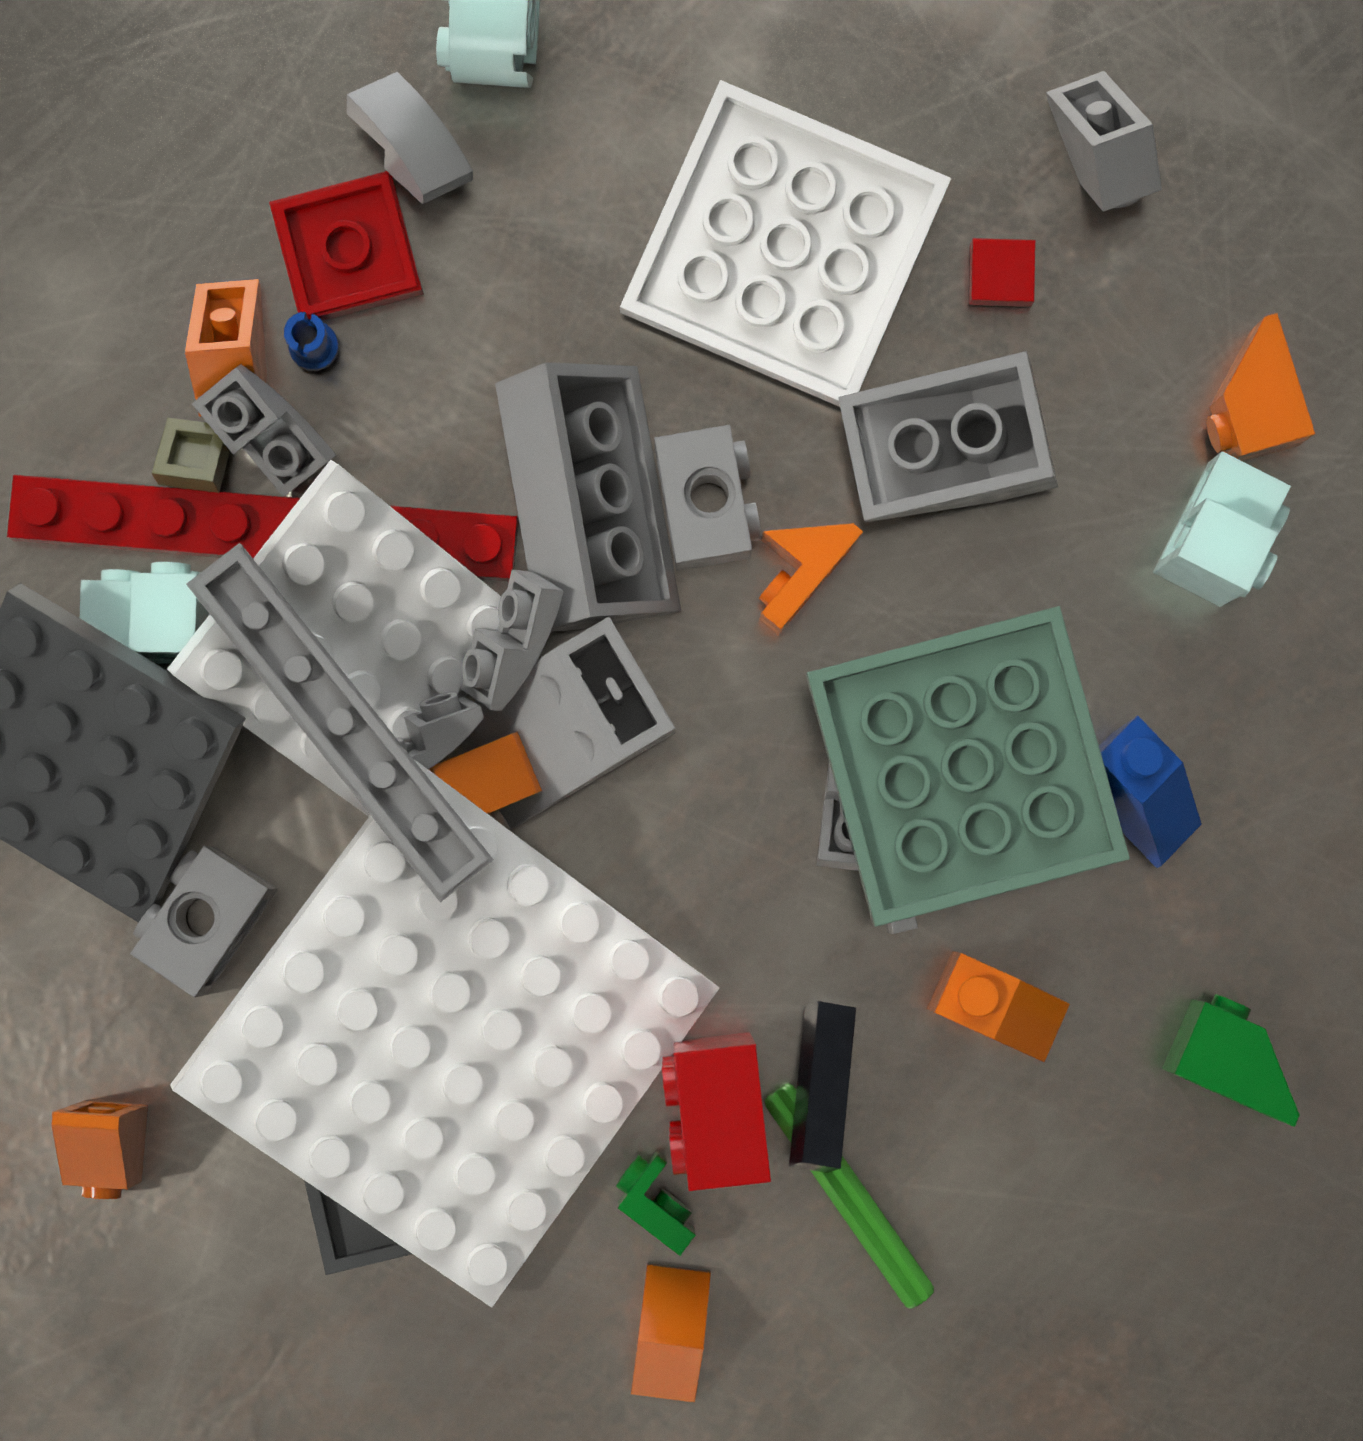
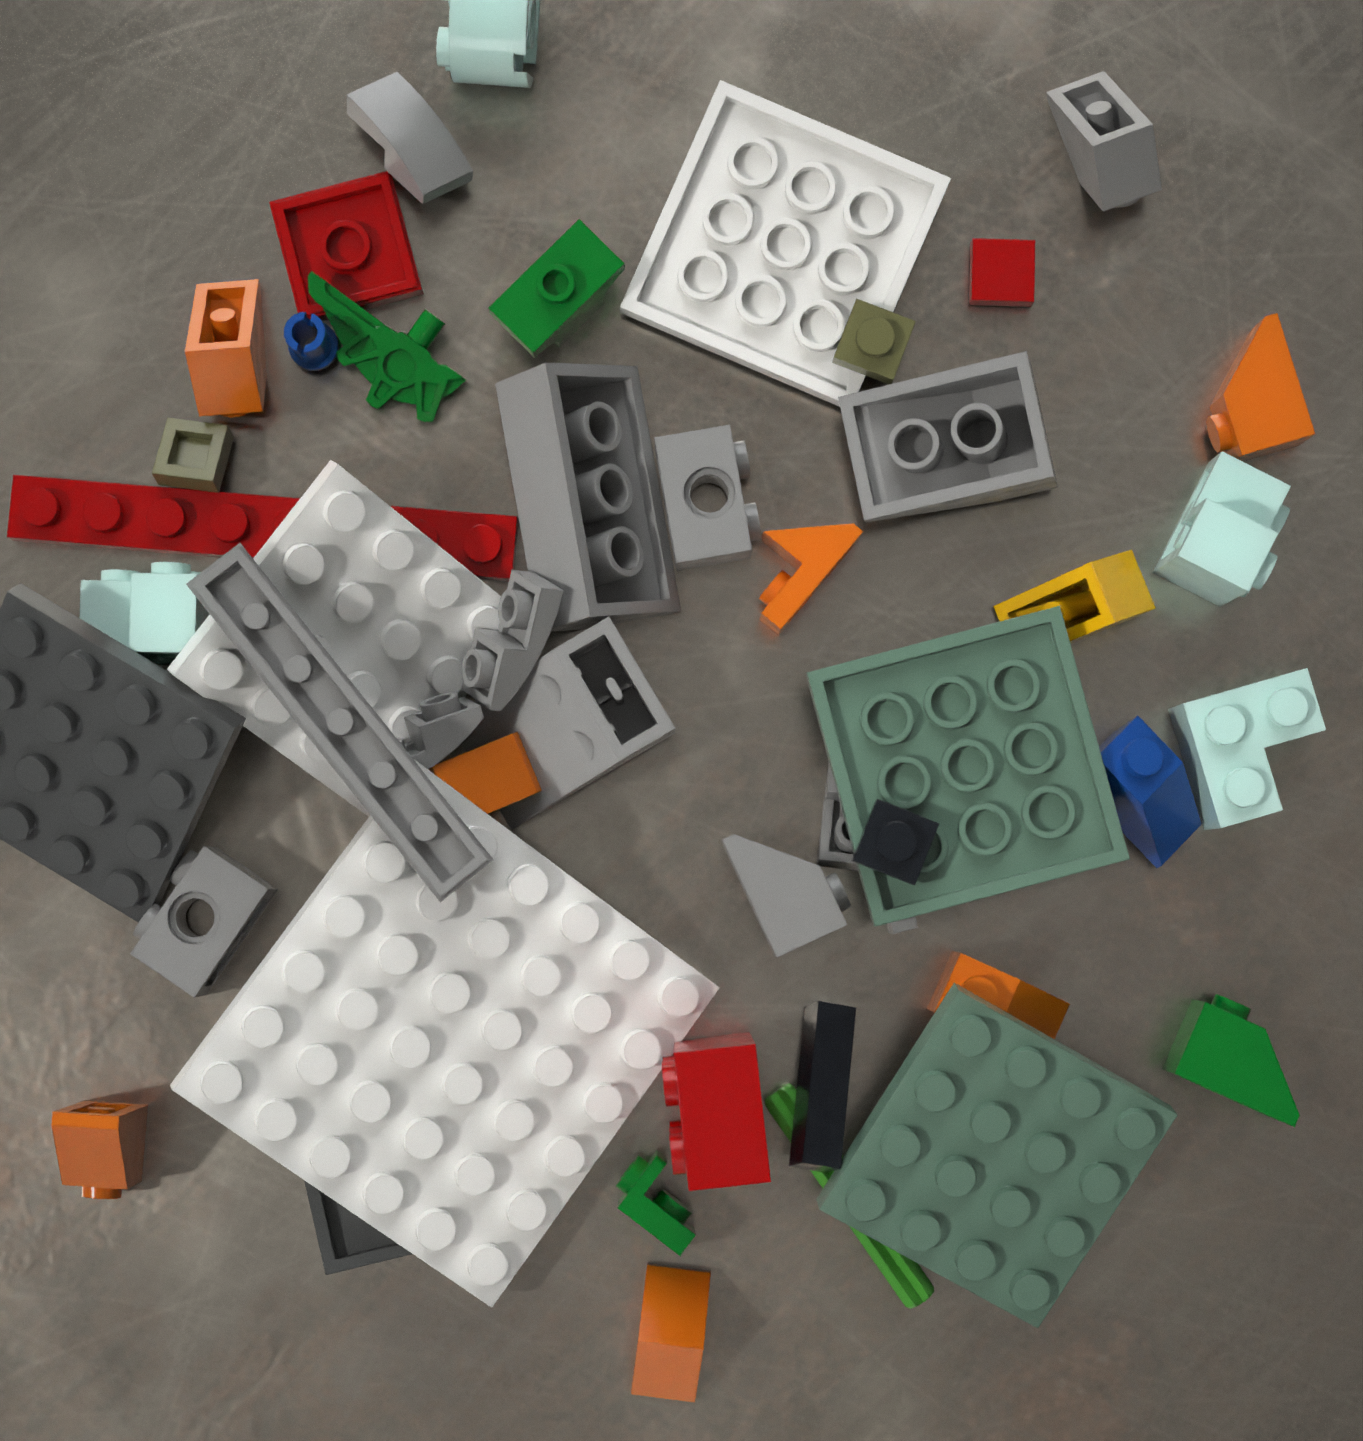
(269, 429): light grey slope -> none
(390, 360): none -> green piece
(558, 290): none -> green brick
(787, 894): none -> light grey slope
(873, 341): none -> olive plate
(895, 842): none -> black plate
(996, 1156): none -> sand green plate
(1089, 596): none -> yellow slope
(1226, 740): none -> light aqua brick

